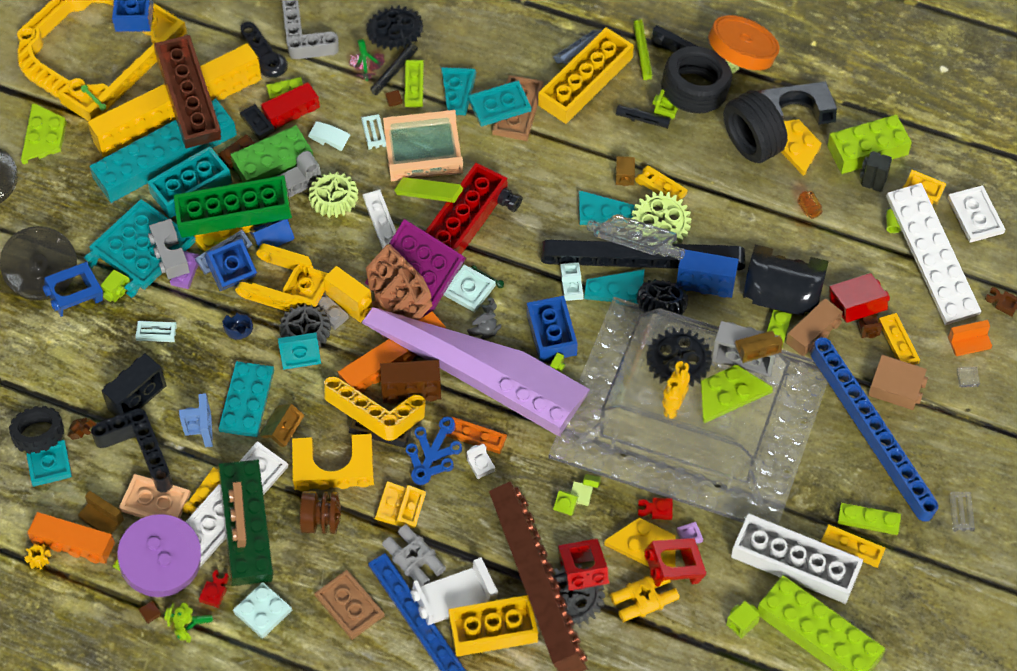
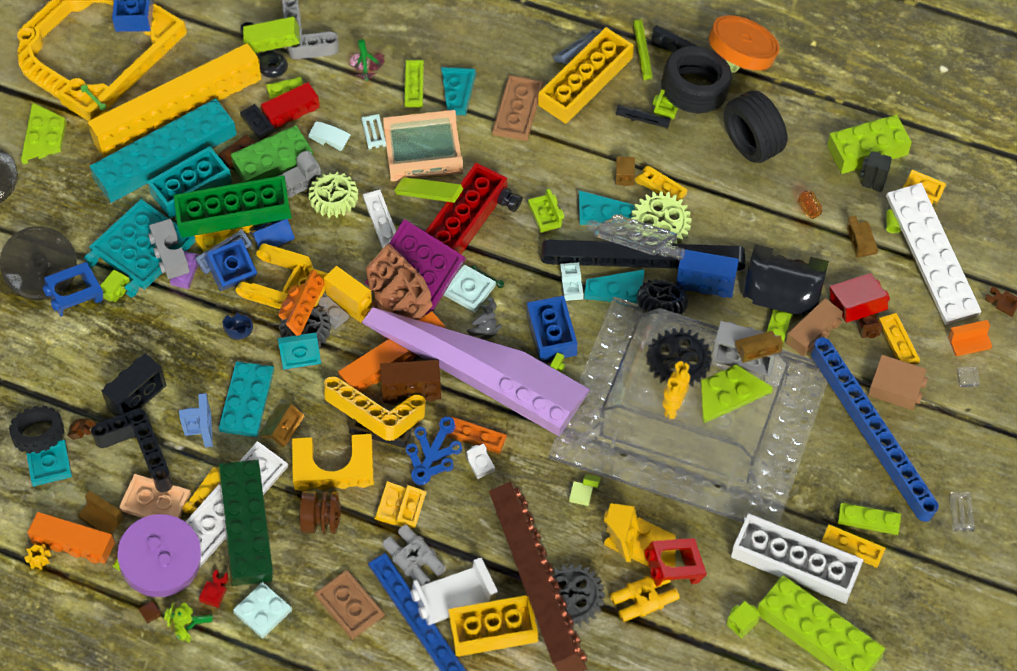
(156, 334): light aqua tile -> none
(187, 91): copper brick -> none
(237, 515): medium nougat plate -> none
(272, 34): none -> lime brick
(301, 302): none -> orange bracket
(391, 67): black piece -> none
(393, 98): reddish brown piece -> none
(394, 28): black gear -> none
(499, 103): teal plate -> none
(546, 211): none -> lime bracket
(566, 502): lime plate -> none
(583, 552): red panel -> none
(623, 528): none -> yellow slope
(659, 508): red plate -> none
(690, 531): lavender tile -> none
(801, 145): yellow wing -> none
(812, 95): black arch -> none
(861, 237): none -> pearl gold panel
(976, 214): white plate -> none

